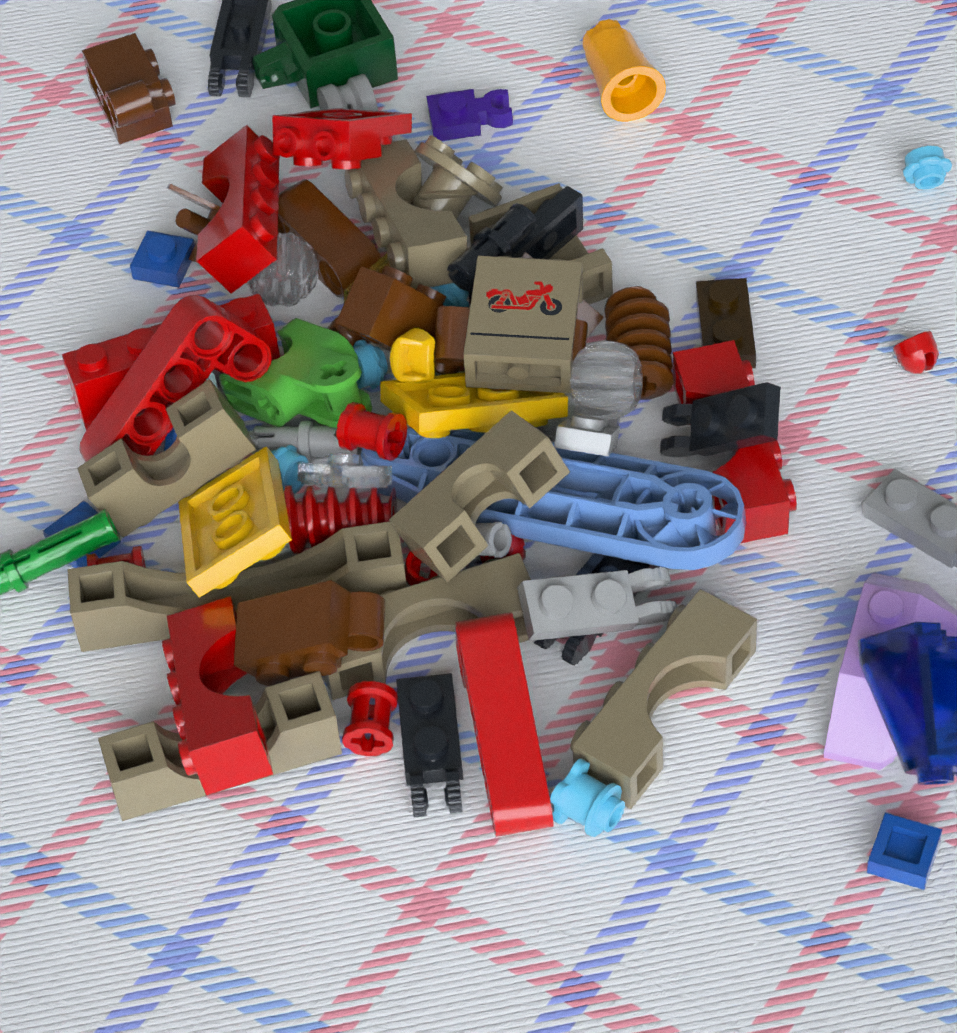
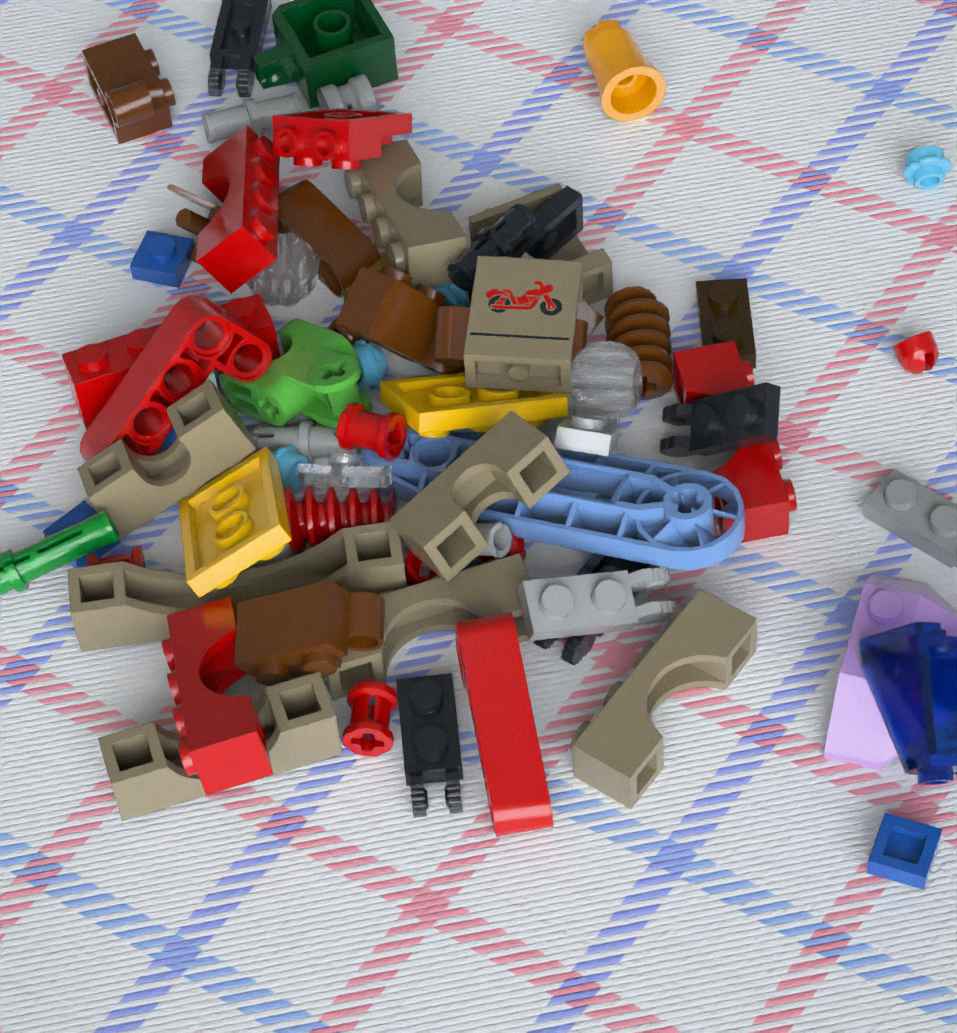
(256, 115): none -> light grey pin
(413, 357): yellow piece -> none
(451, 184): dark tan plate -> none
(461, 114): dark purple plate -> none
(587, 801): medium azure brick -> none

